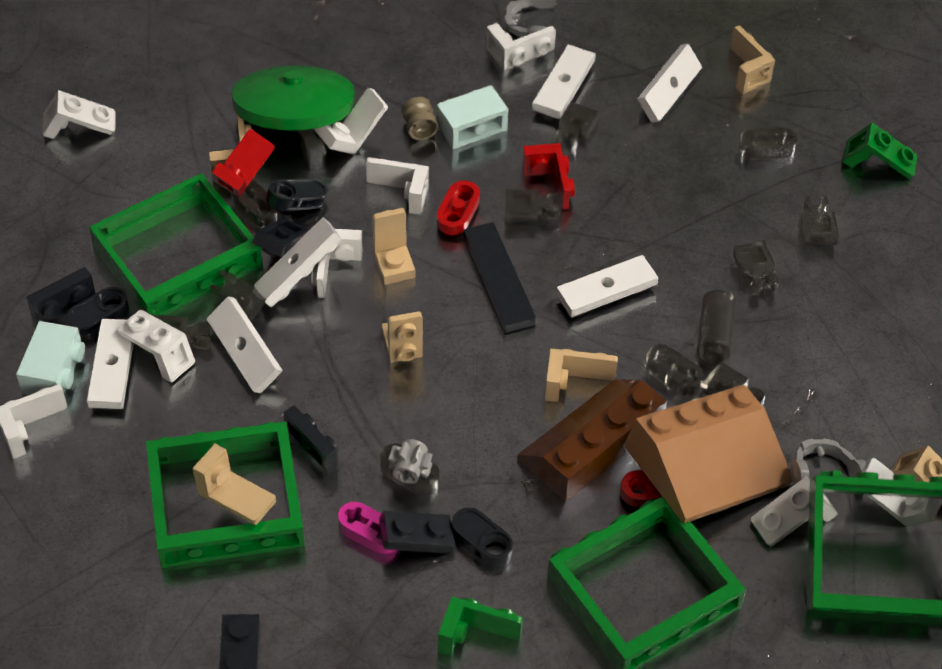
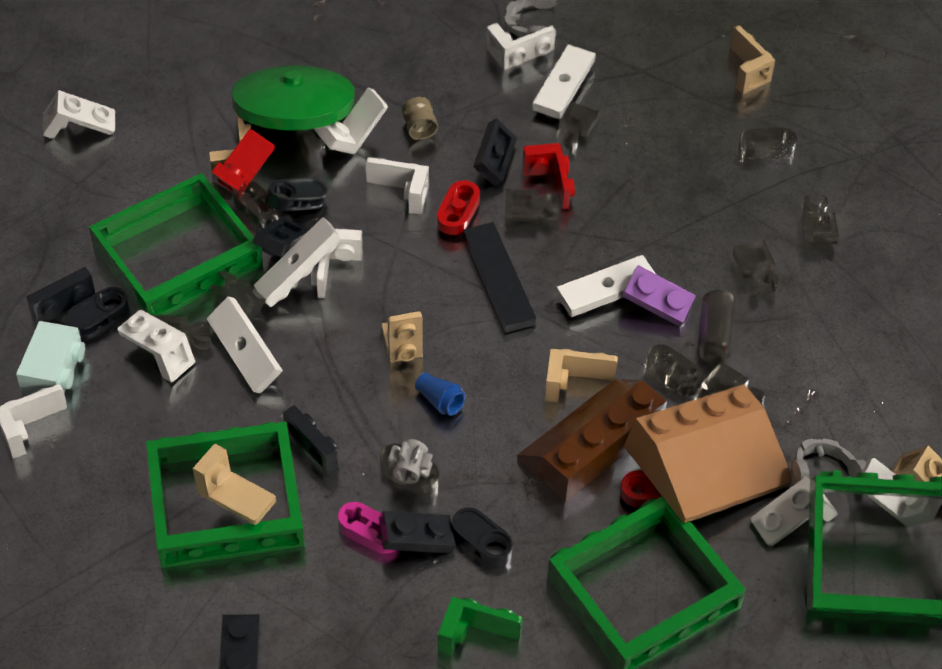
(110, 367): white tile -> none
(390, 246): tan bracket -> none
(442, 394): none -> blue cone
(472, 117): light aqua brick -> none
(495, 152): none -> black plate
(658, 295): none -> medium lavender plate
(669, 83): white tile -> none
(879, 142): green bracket -> none

